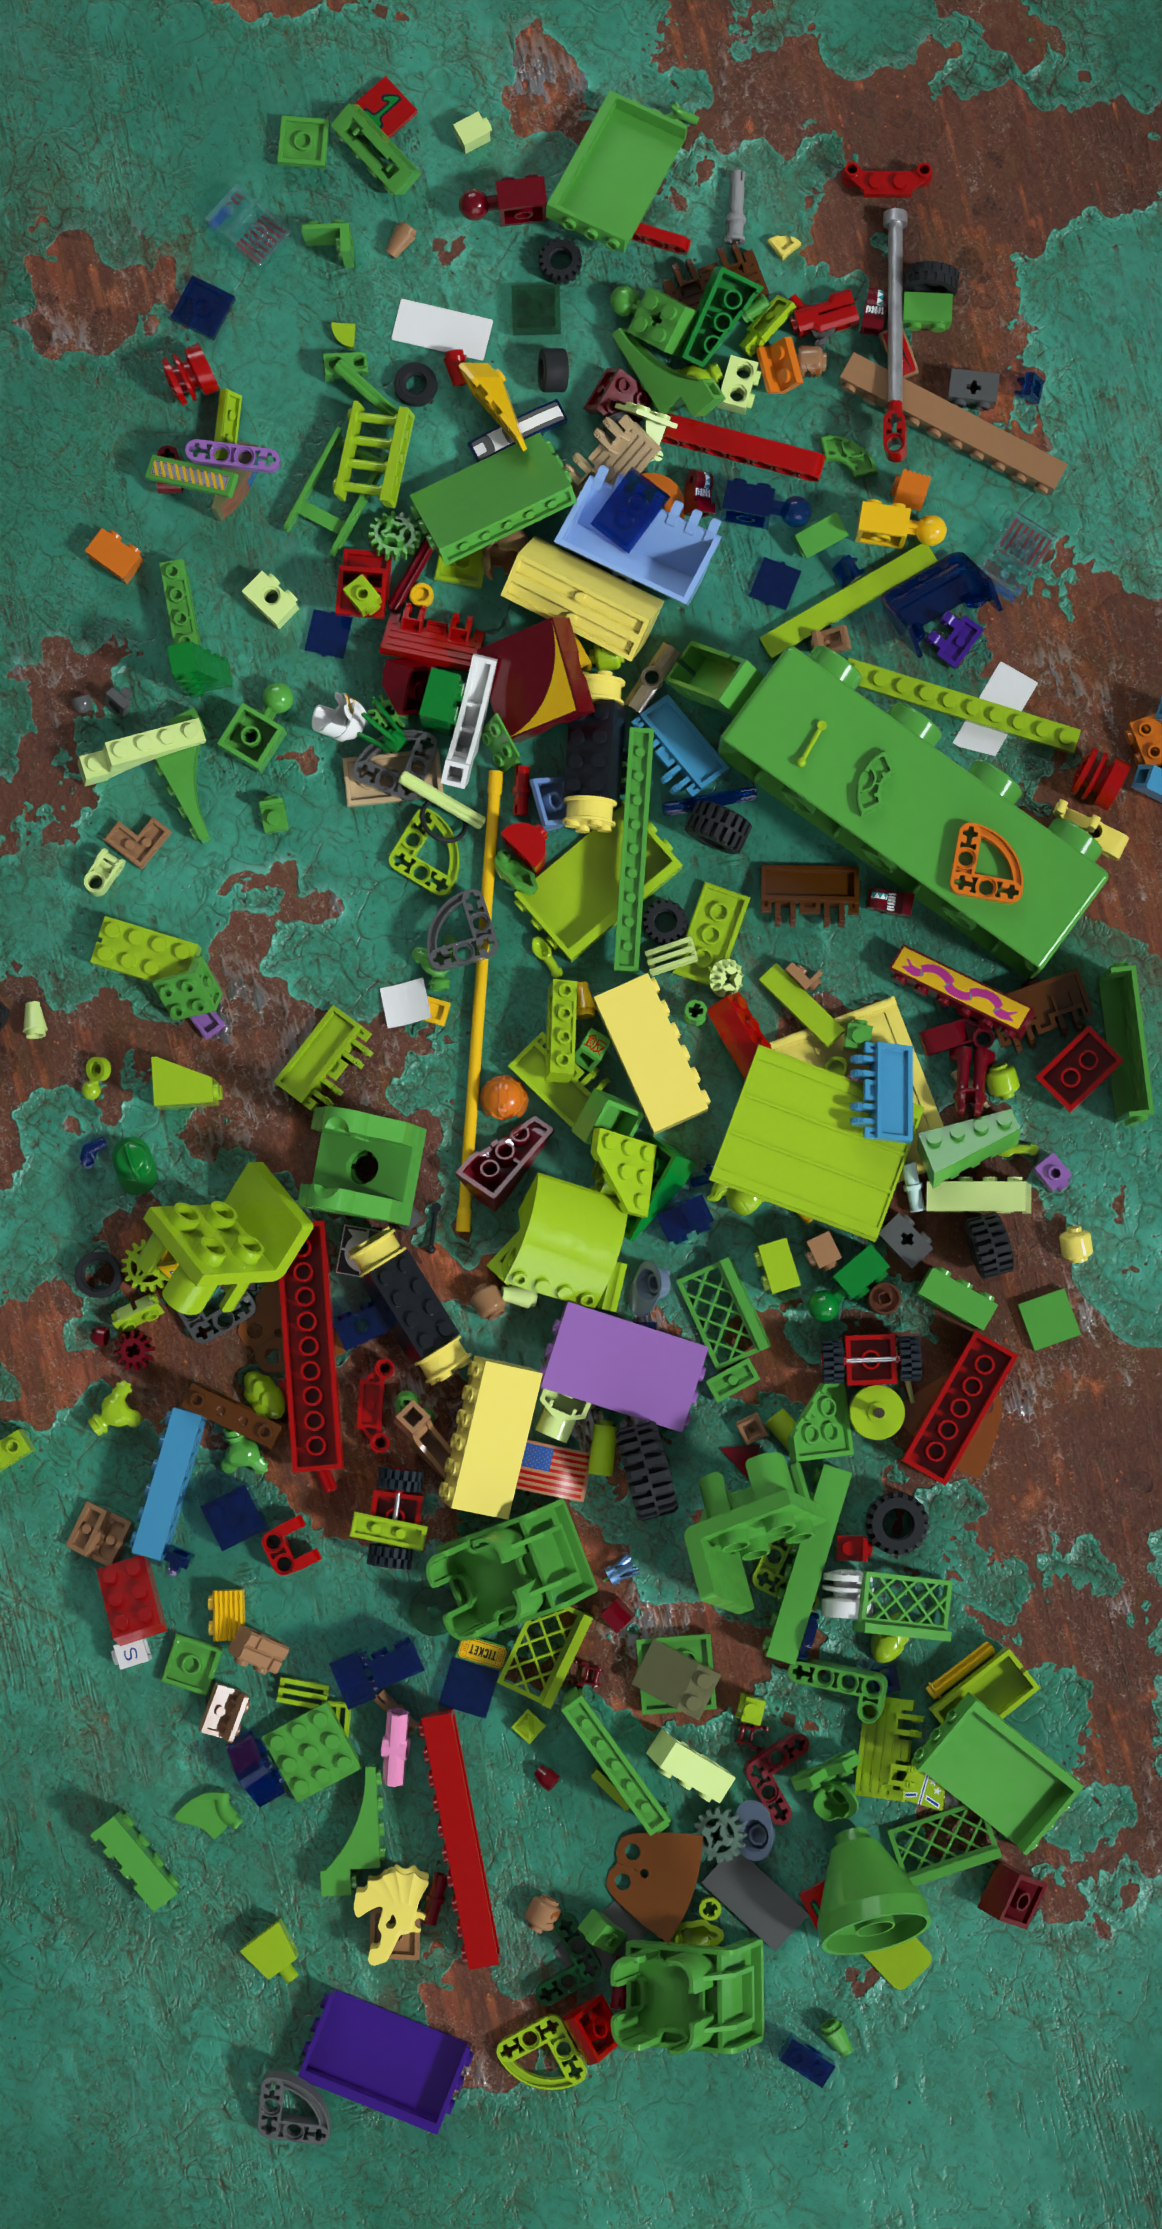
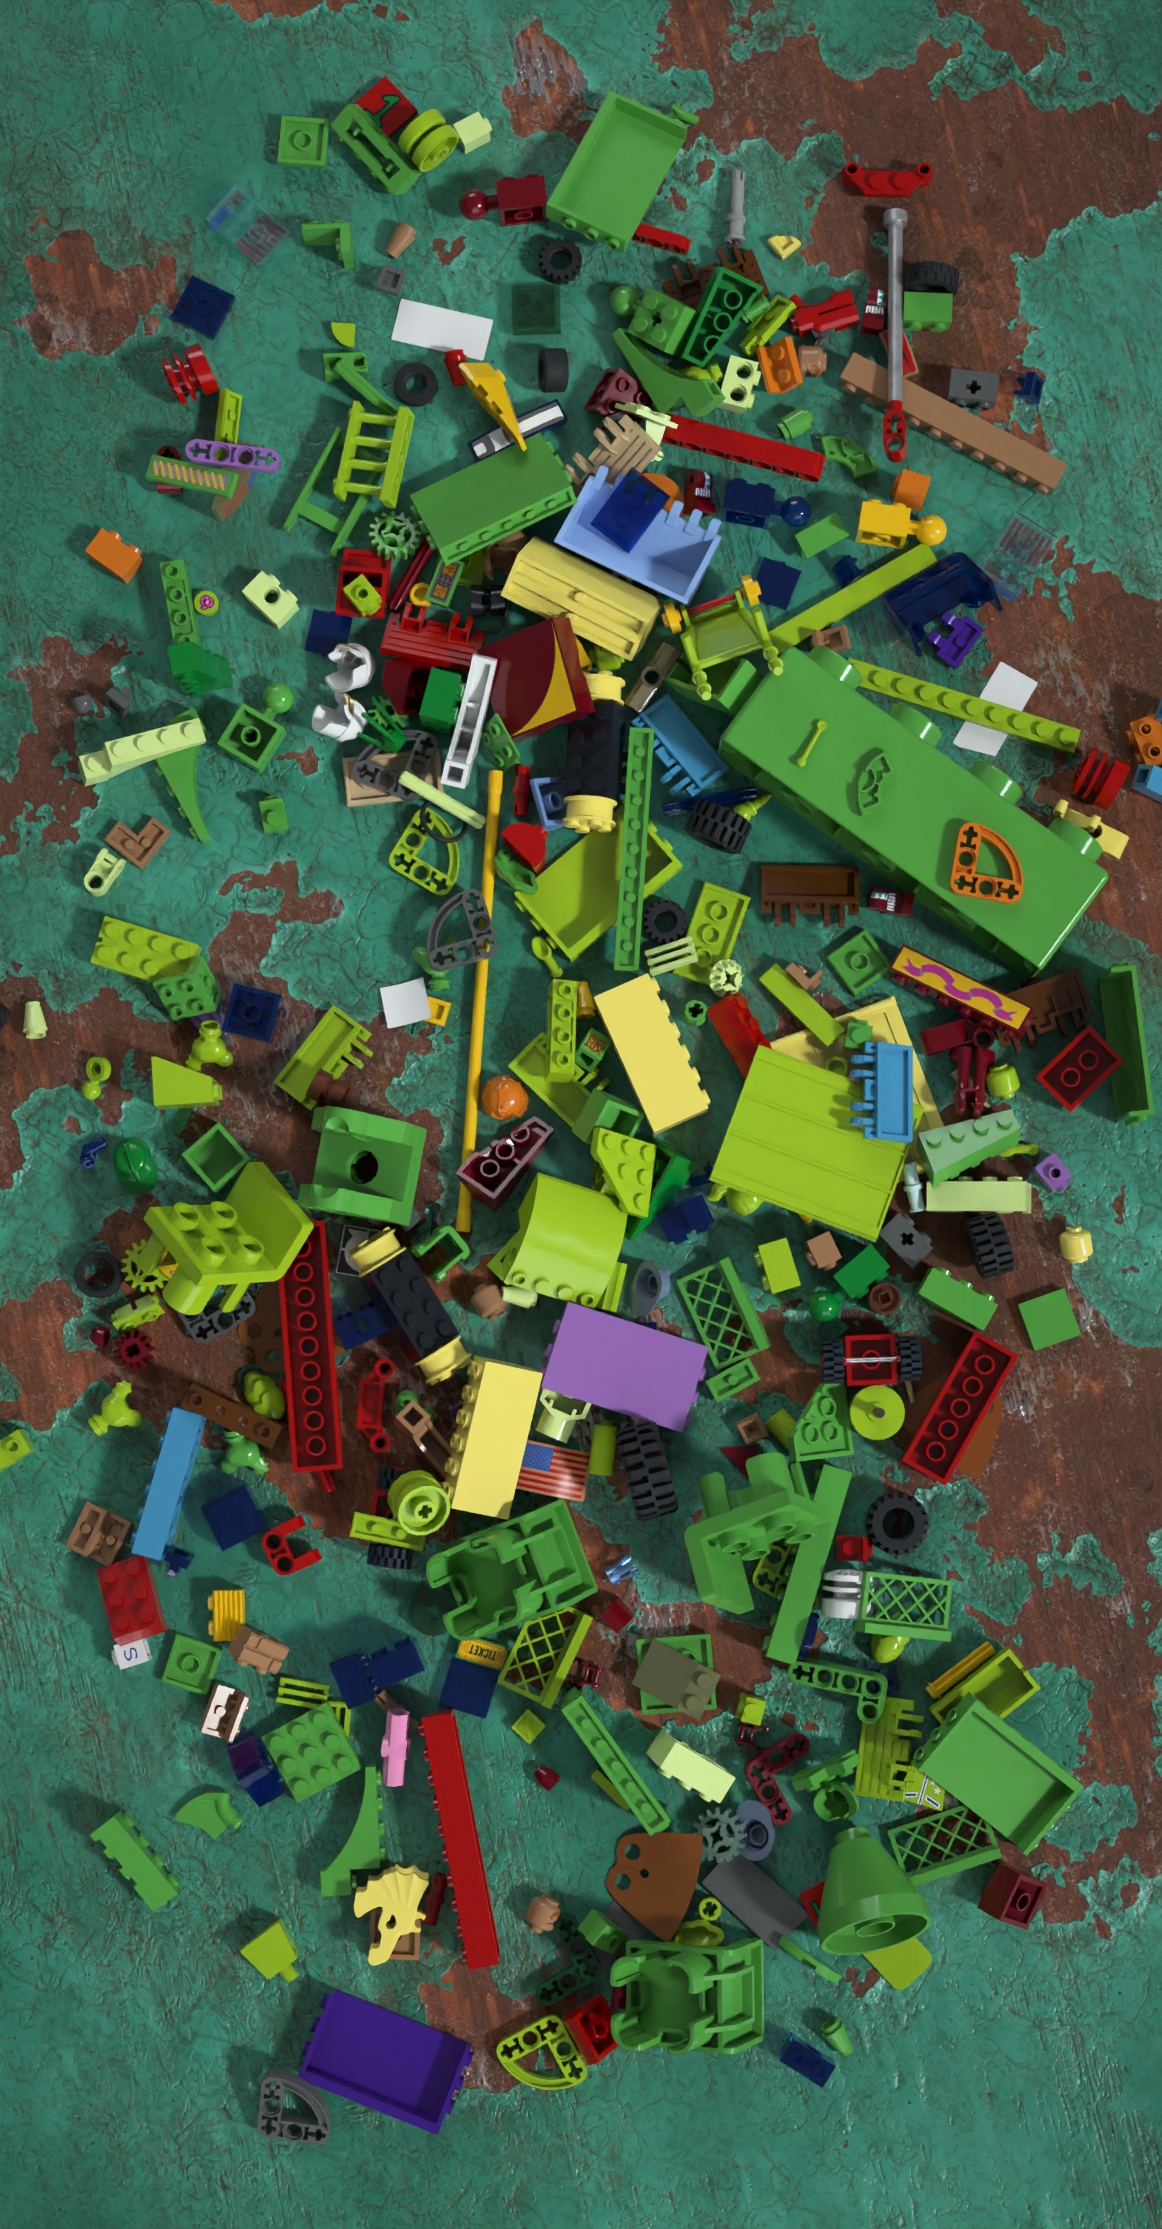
(206, 603): none -> lime tile
(209, 1047): none -> lime animal
(217, 1157): none -> bright green piece
(253, 1014): none -> clear blue brick
(327, 1089): none -> copper wheel
(354, 666): none -> white helmet
(391, 281): none -> dark grey tile
(419, 1502): none -> lime wheel
(428, 140): none -> lime wheel
(444, 583): none -> tile
(458, 1243): none -> bright green piece
(497, 603): none -> black wheel
(722, 632): none -> lime piece
(749, 808): none -> lime bar
(794, 423): none -> bright green brick
(814, 1962): none -> bright green tile
(859, 962): none -> bright green tile

